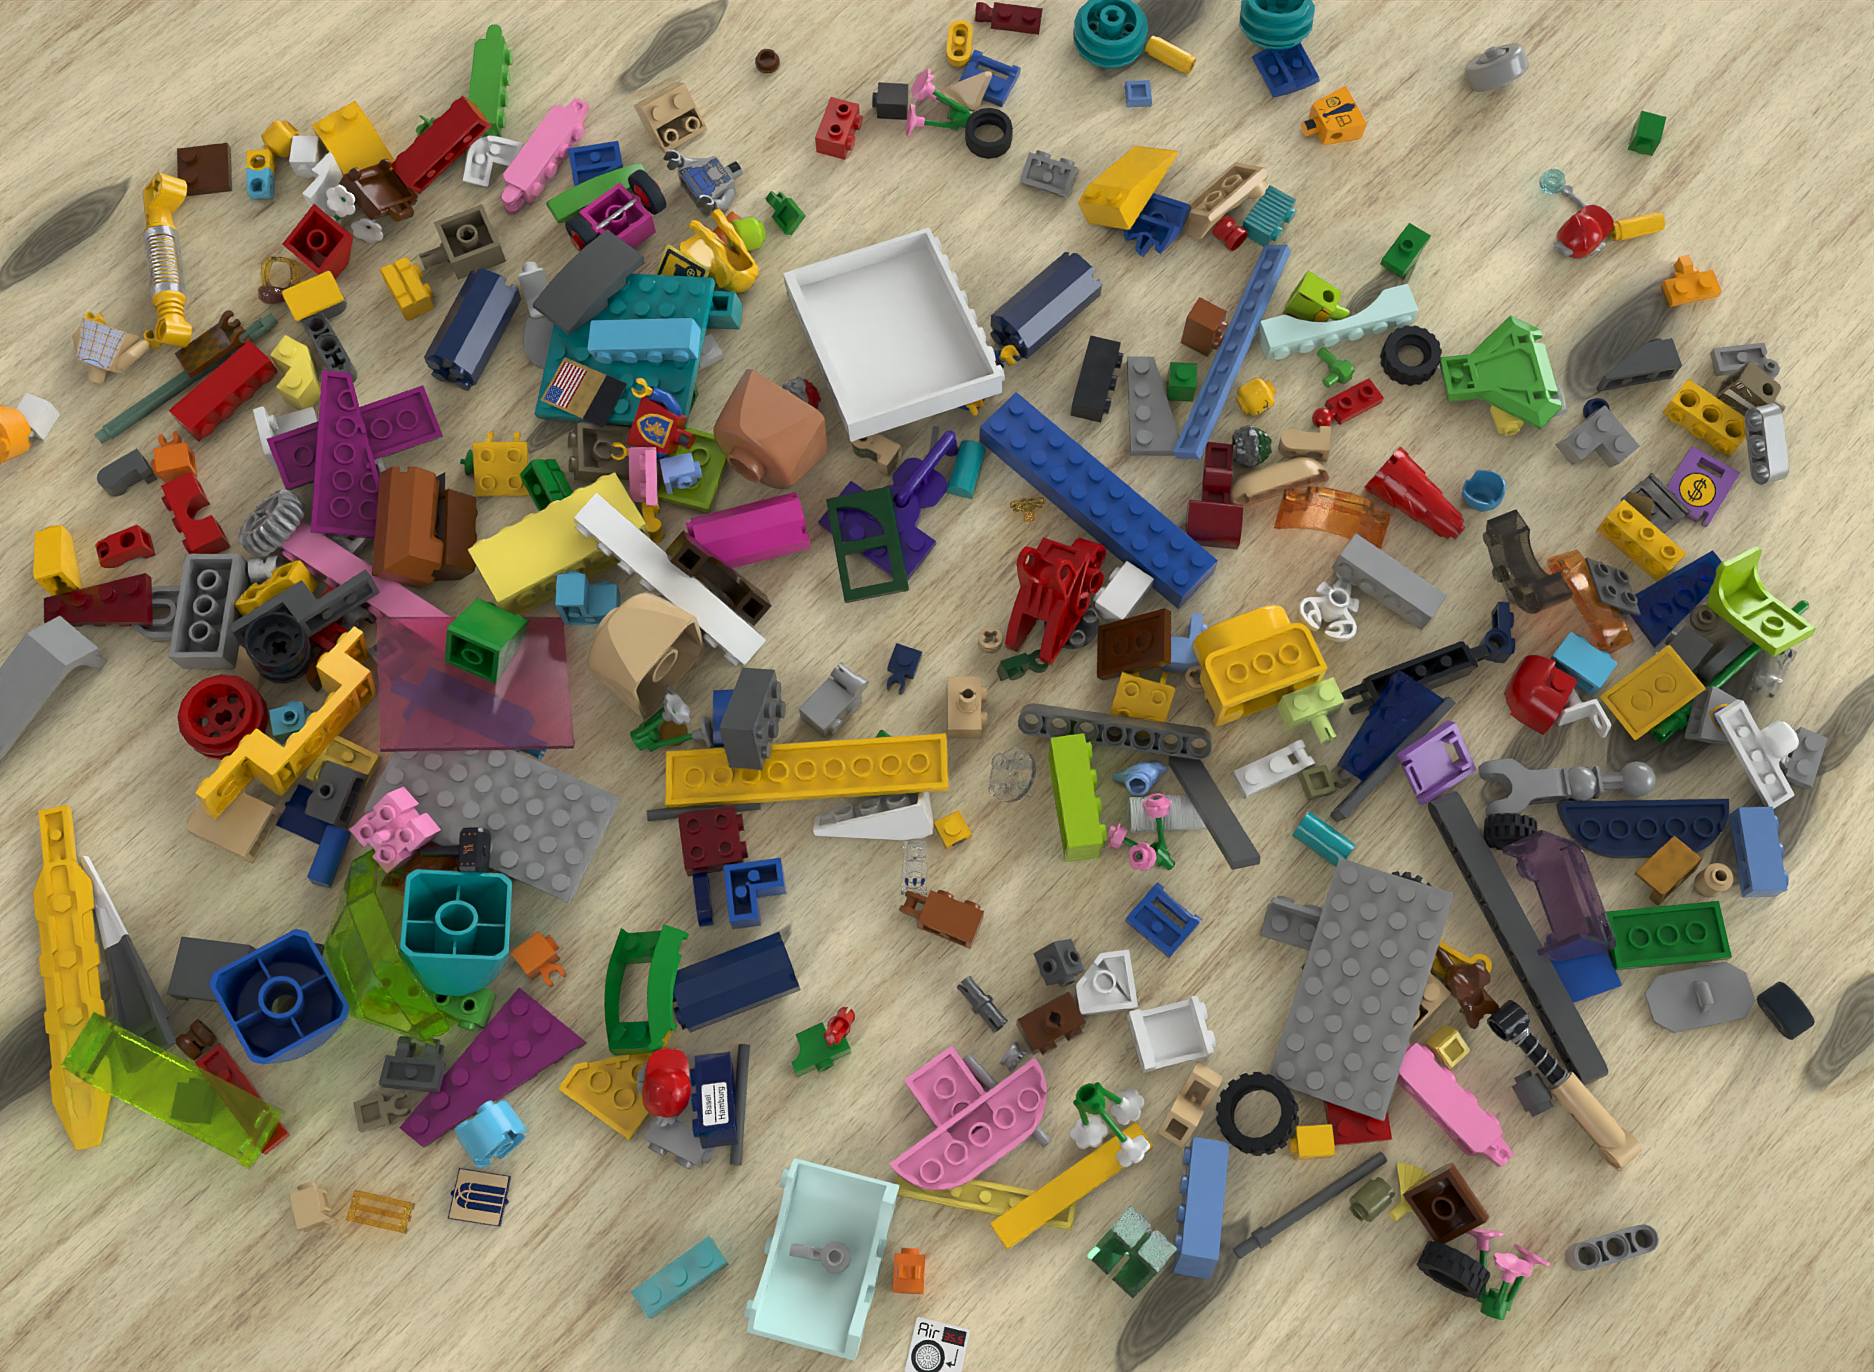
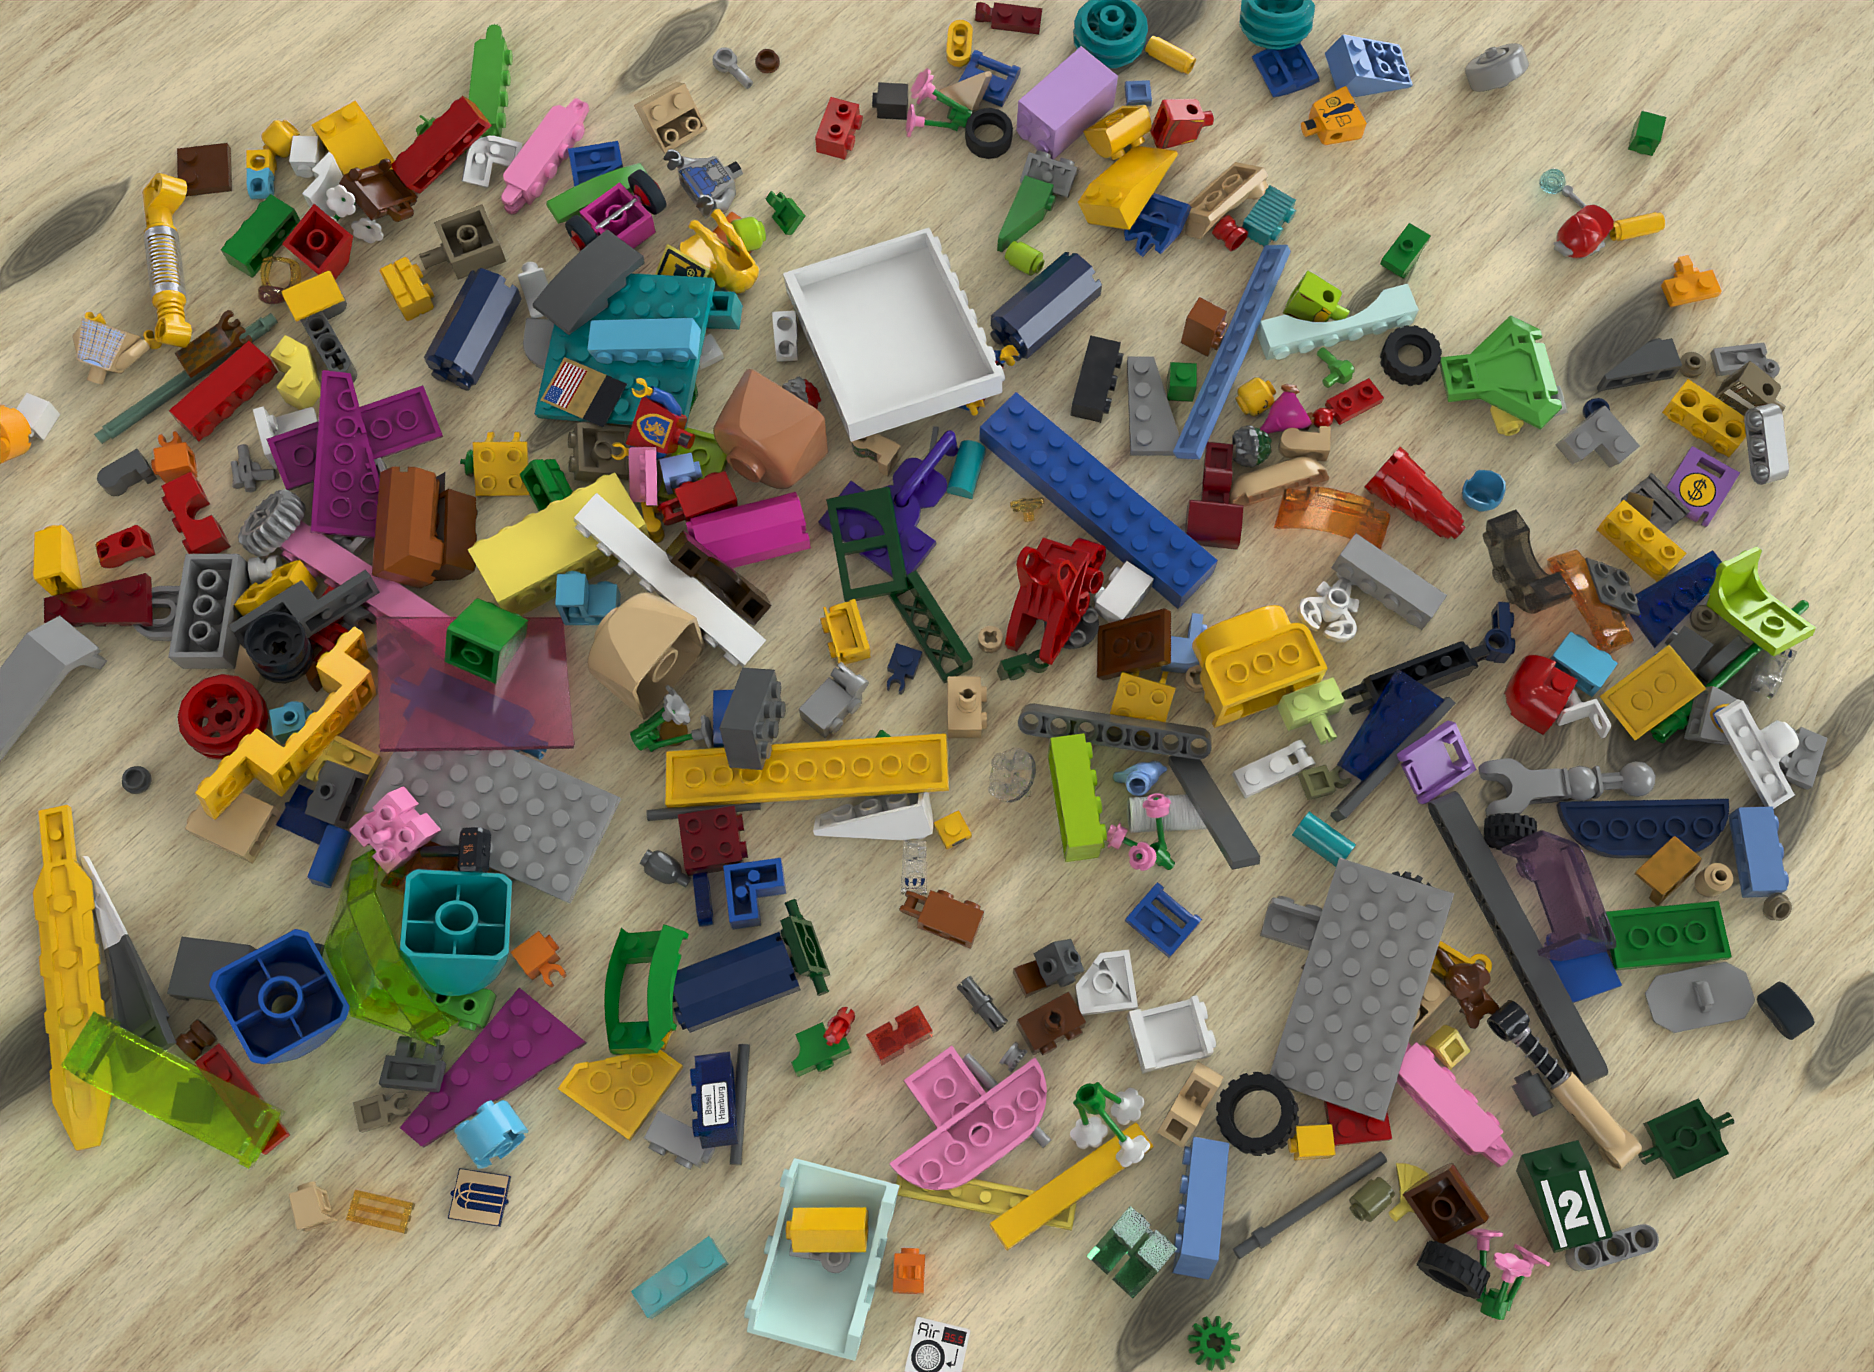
(136, 780): none -> dark grey plate
(248, 472): none -> light grey piece
(260, 235): none -> green brick
(664, 868): none -> dark grey plant
(665, 1085): red hair -> none
(699, 498): none -> red brick
(726, 61): none -> light grey plate
(785, 335): none -> white leg
(805, 948): none -> dark green plate
(828, 1229): none -> yellow brick
(846, 633): none -> yellow hinge
(910, 1031): none -> clear red piece
(941, 625): none -> dark green fence
(1024, 258): none -> lime brick
(1026, 211): none -> green slope
(1029, 978): none -> reddish brown slope
(1066, 103): none -> lavender brick
(1118, 130): none -> yellow brick
(1179, 122): none -> red torso
(1210, 1353): none -> green gear
(1287, 412): none -> dark pink hat
(1367, 66): none -> medium blue slope
(1564, 1195): none -> dark green slope
(1686, 1138): none -> dark green plate
(1690, 370): none -> dark tan plate
(1777, 907): none -> dark tan plate

